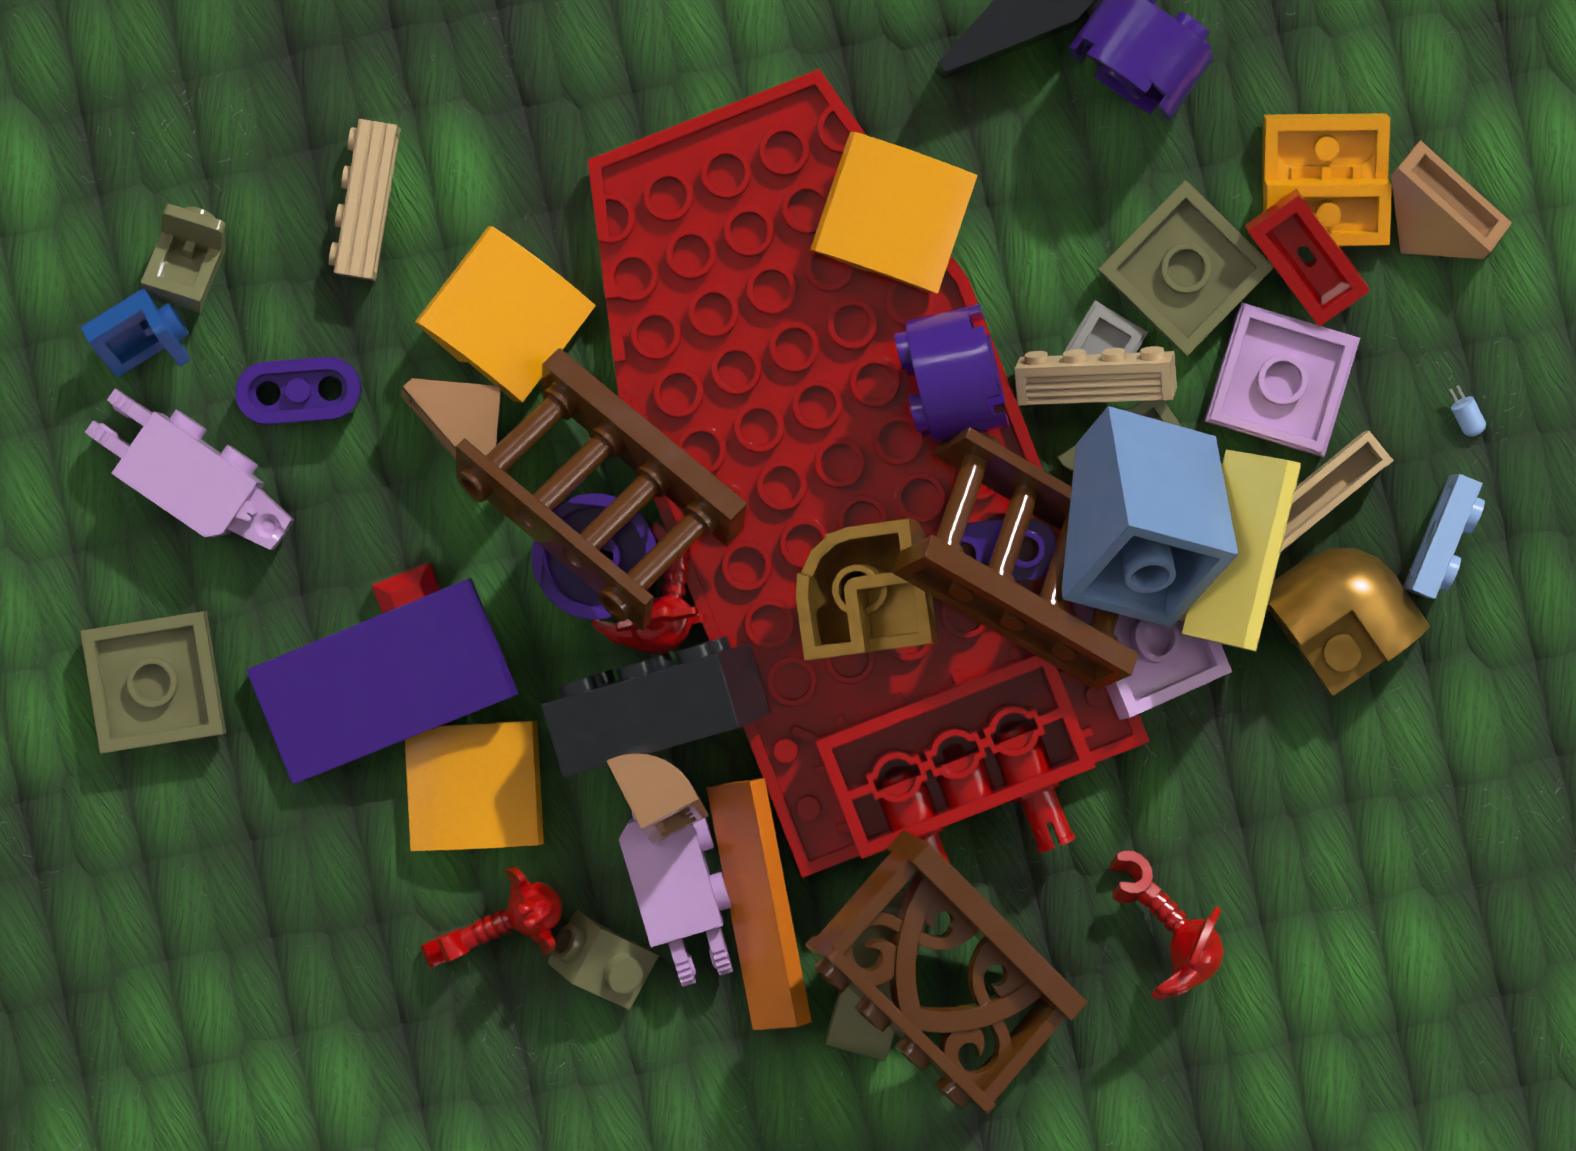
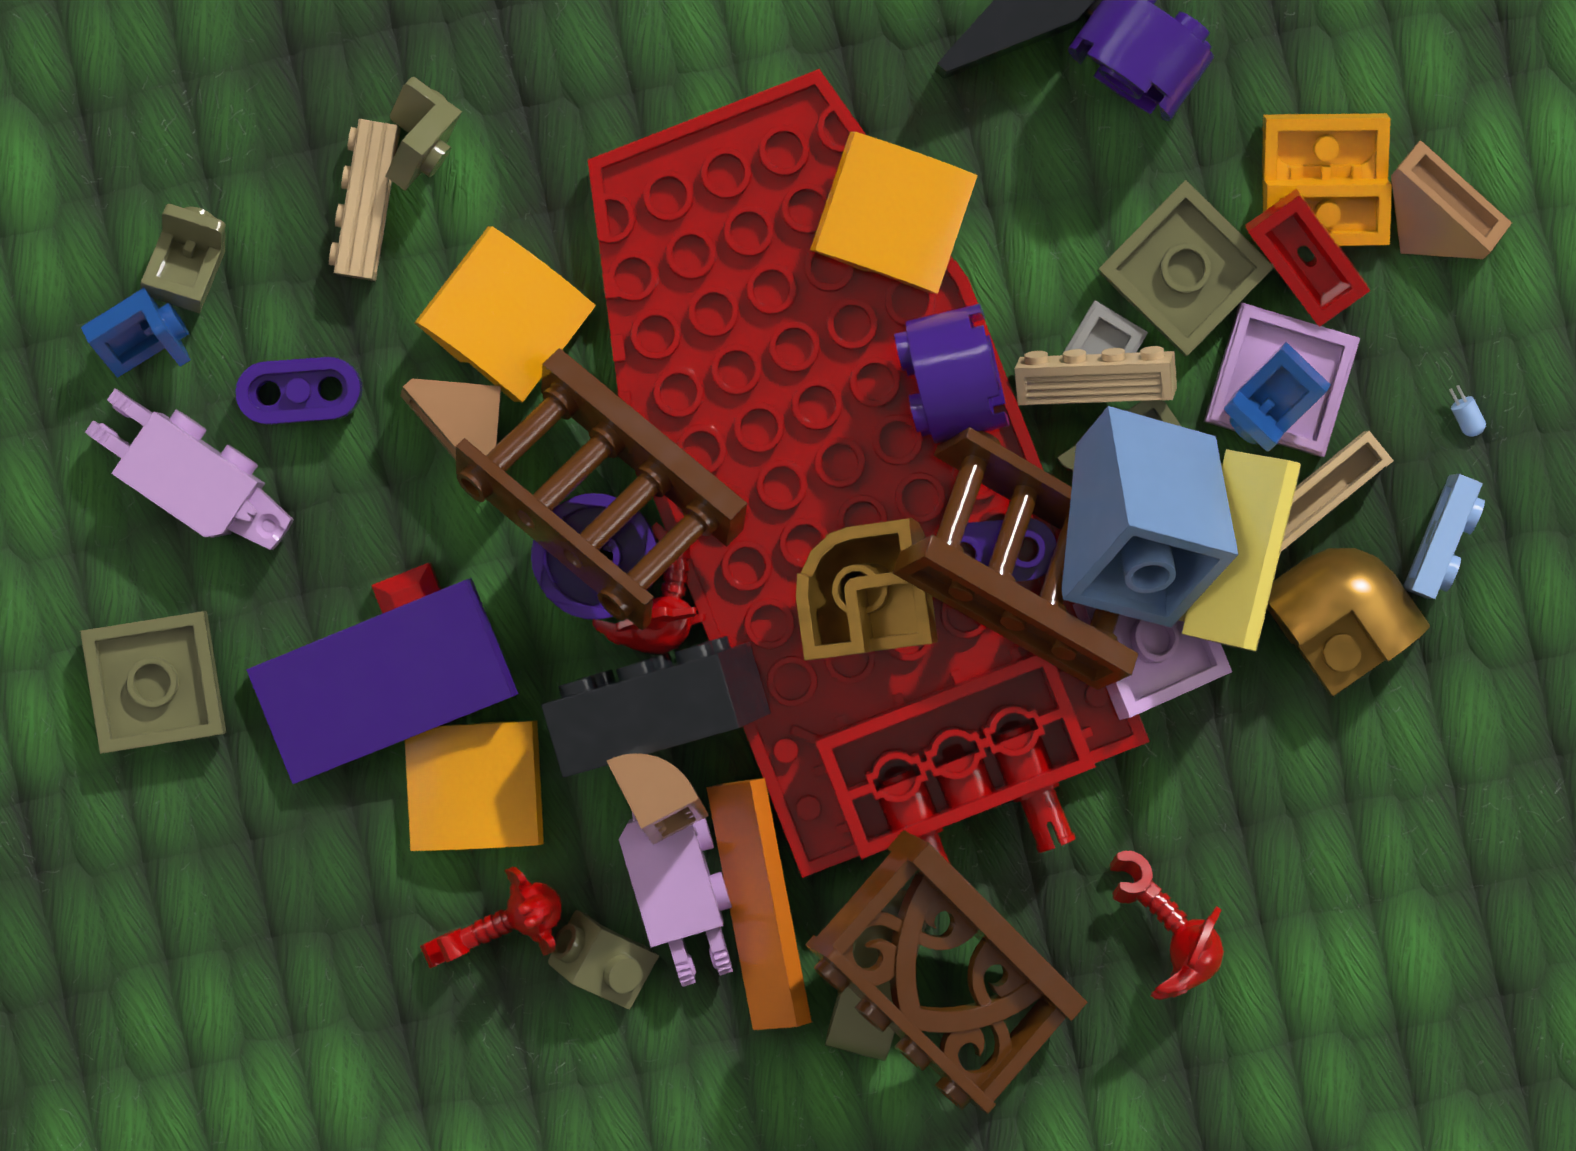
(429, 126): none -> olive bracket
(1275, 397): none -> blue bracket

